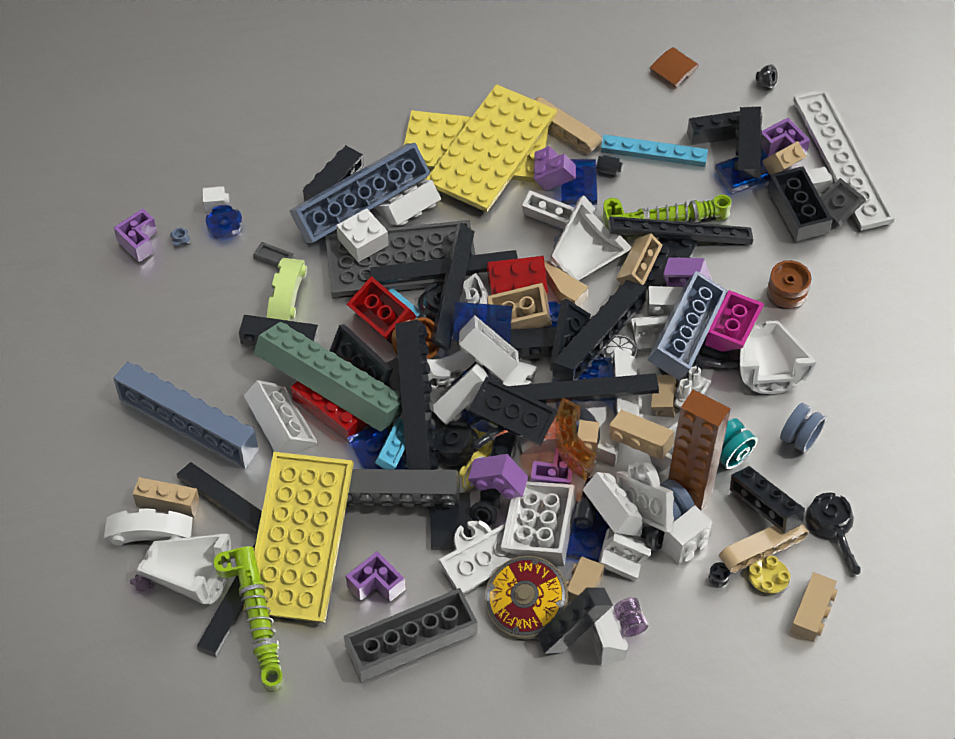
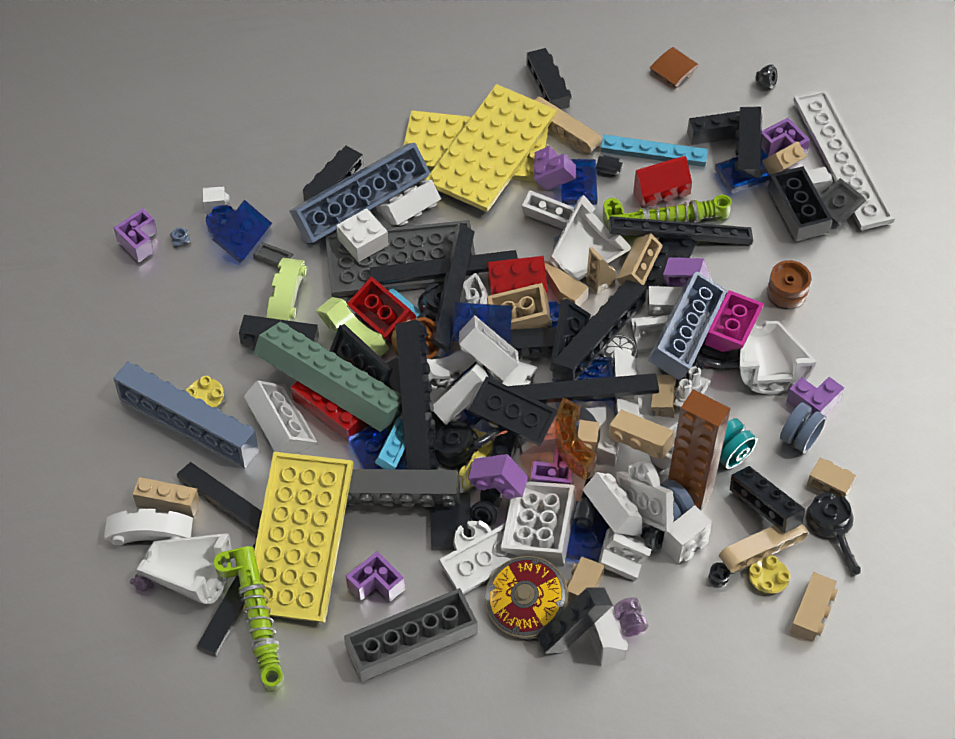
(208, 390): none -> light yellow dish
(242, 231): none -> clear blue plate
(336, 312): none -> yellowish green brick
(548, 78): none -> black brick
(599, 273): none -> tan slope
(662, 182): none -> red slope
(820, 398): none -> medium lavender brick
(831, 478): none -> tan brick

